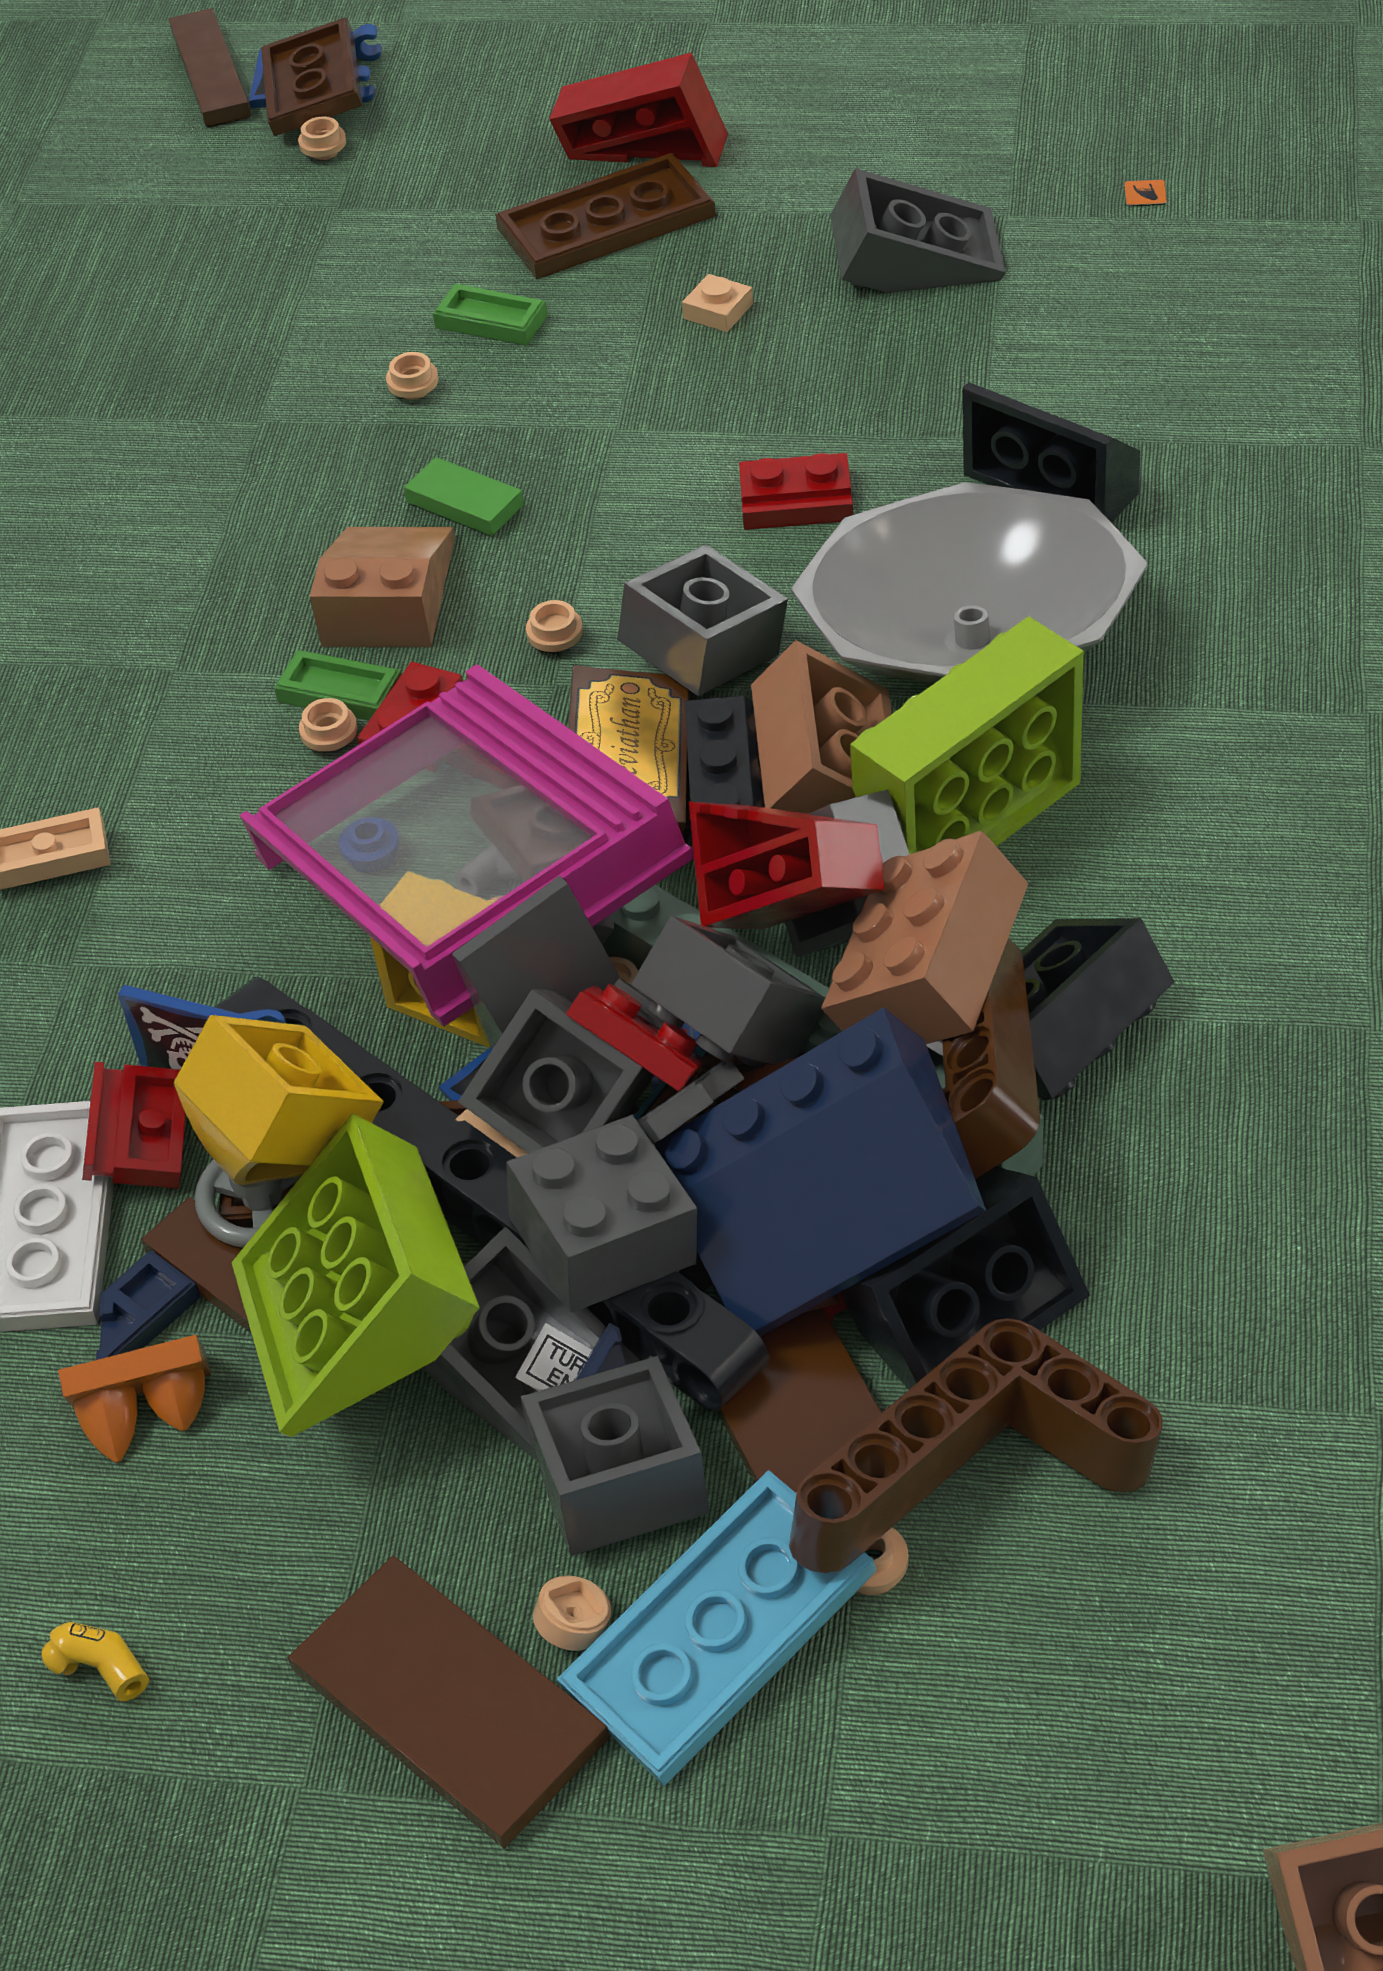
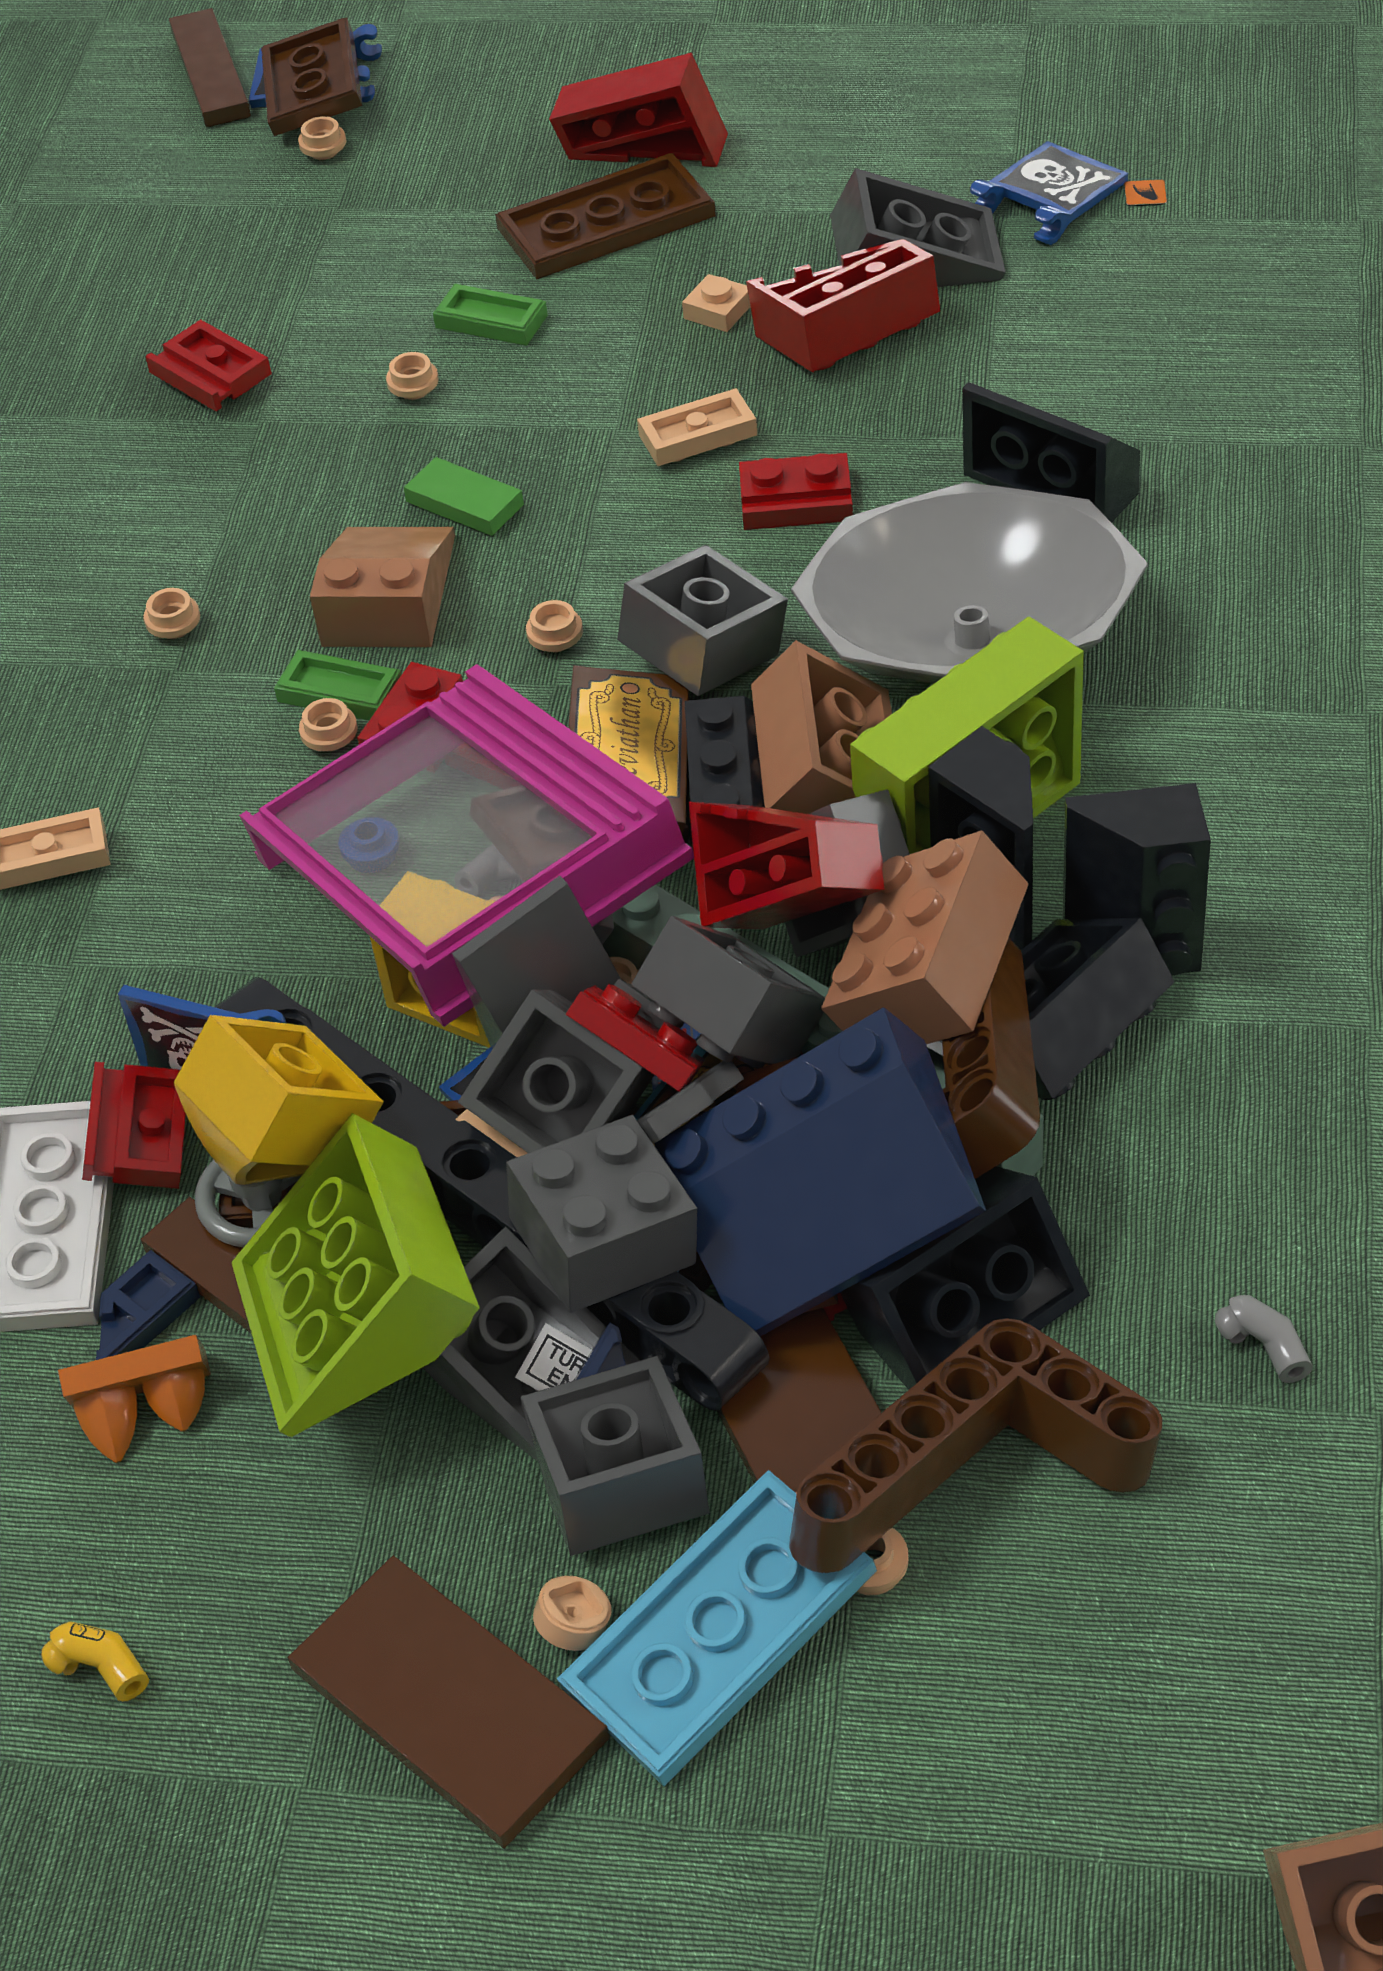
(171, 613): none -> light nougat plate
(208, 365): none -> red plate
(697, 427): none -> light nougat plate
(846, 306): none -> red wedge
(988, 789): none -> black slope
(1053, 183): none -> flag
(1143, 860): none -> black slope
(1272, 1329): none -> light grey arm

